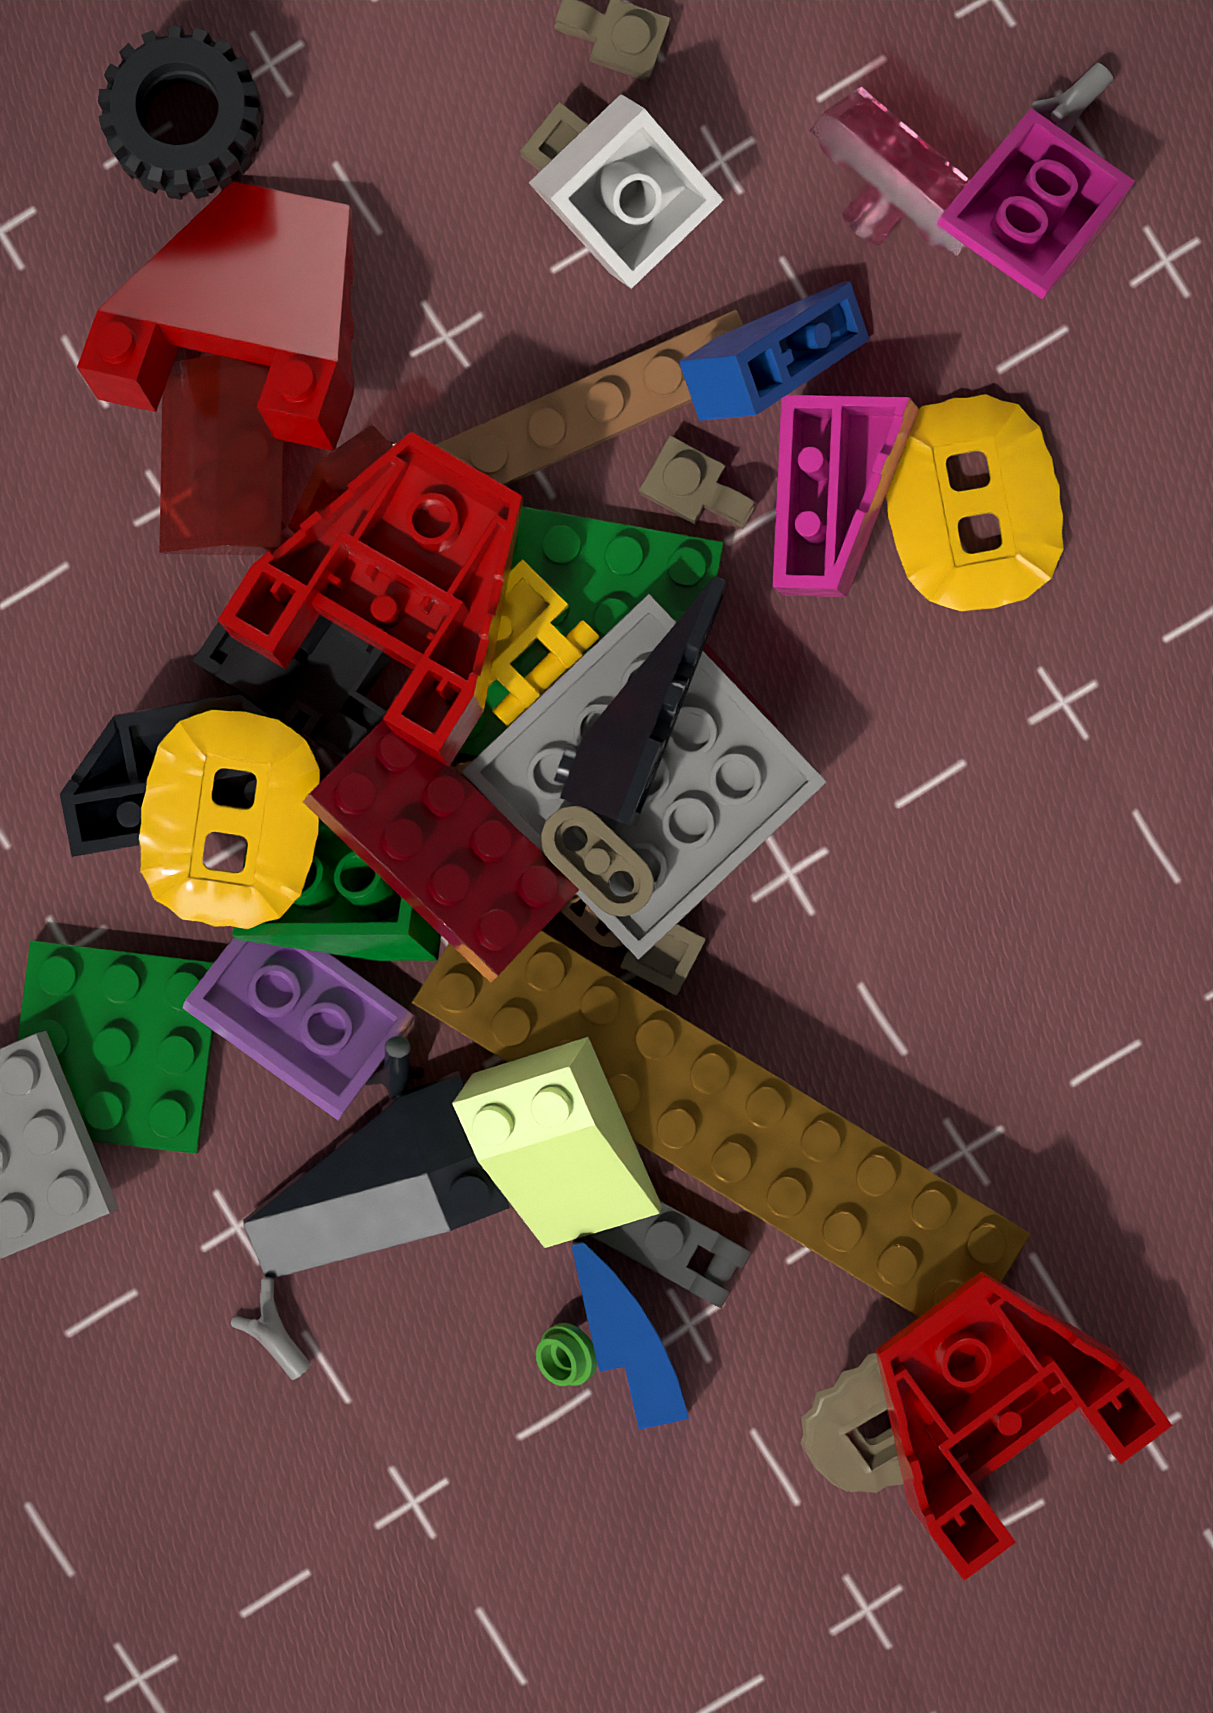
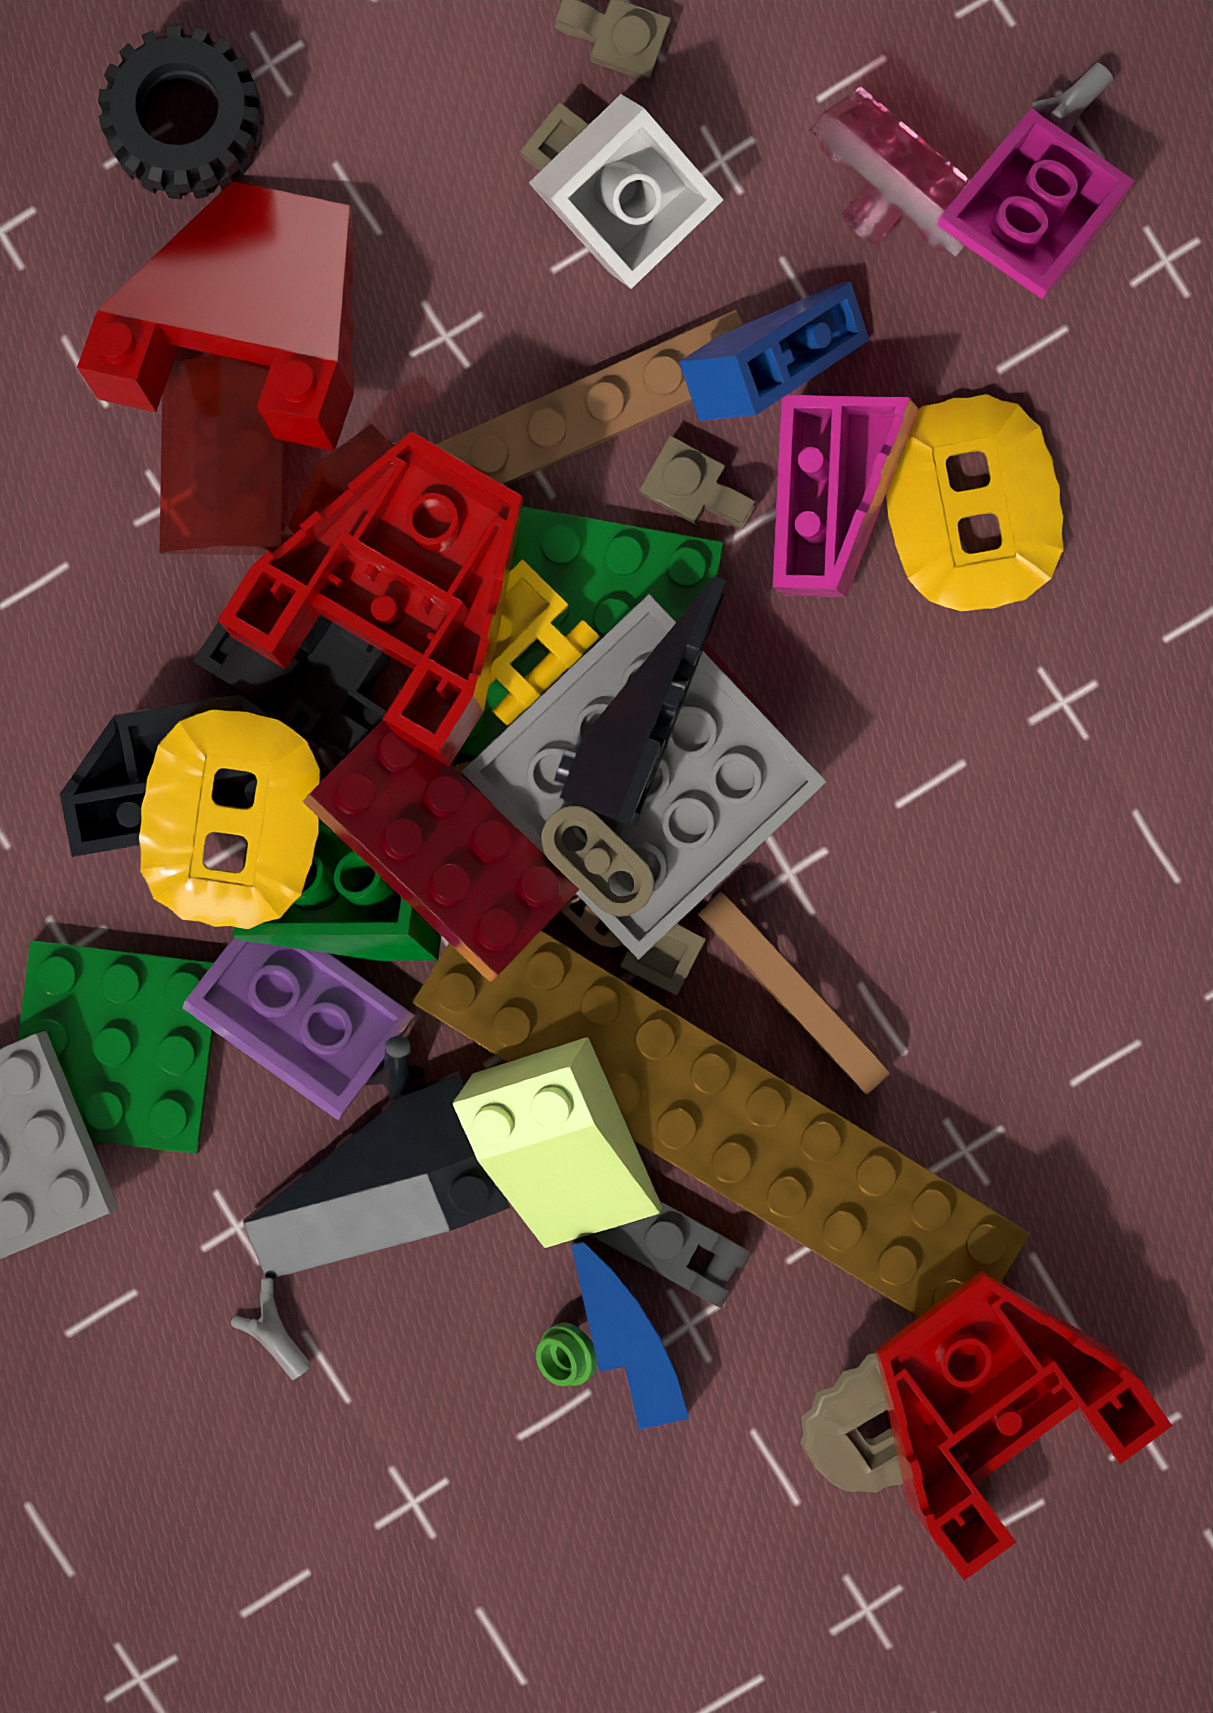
(793, 993): none -> medium nougat beam

